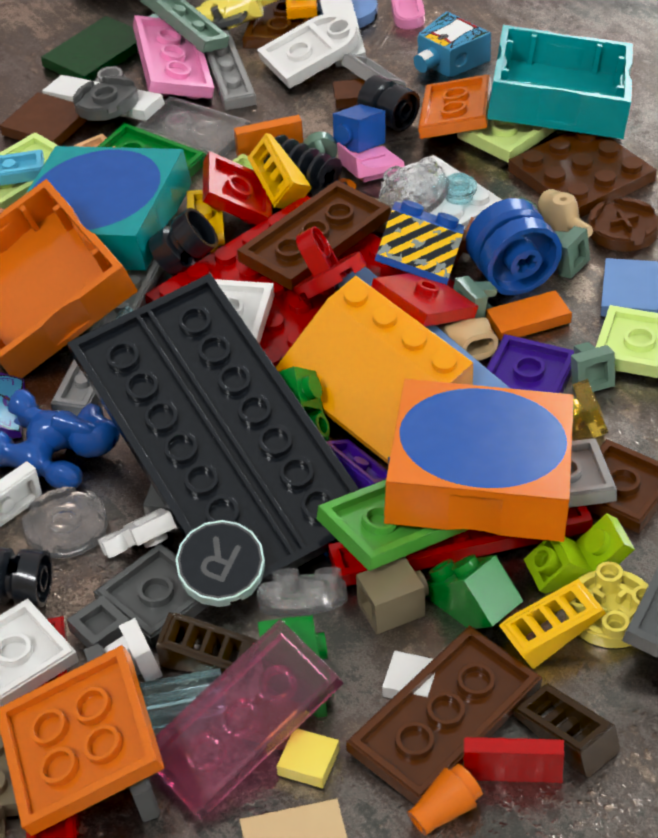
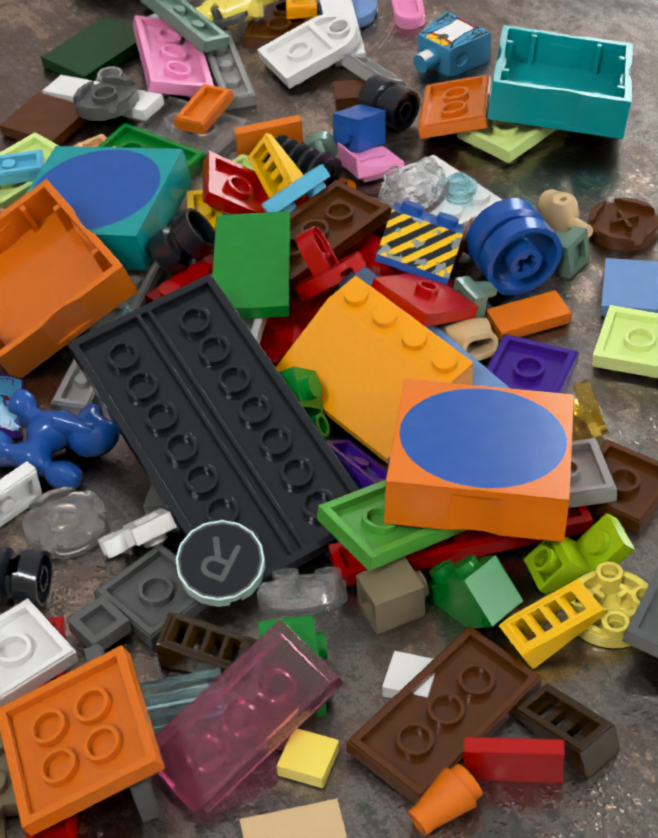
(140, 652): white tile -> none
(203, 109): none -> orange tile
(254, 262): none -> green tile
(308, 184): none -> medium azure plate
(585, 166): reddish brown plate -> none
(593, 364): sand green tile -> none

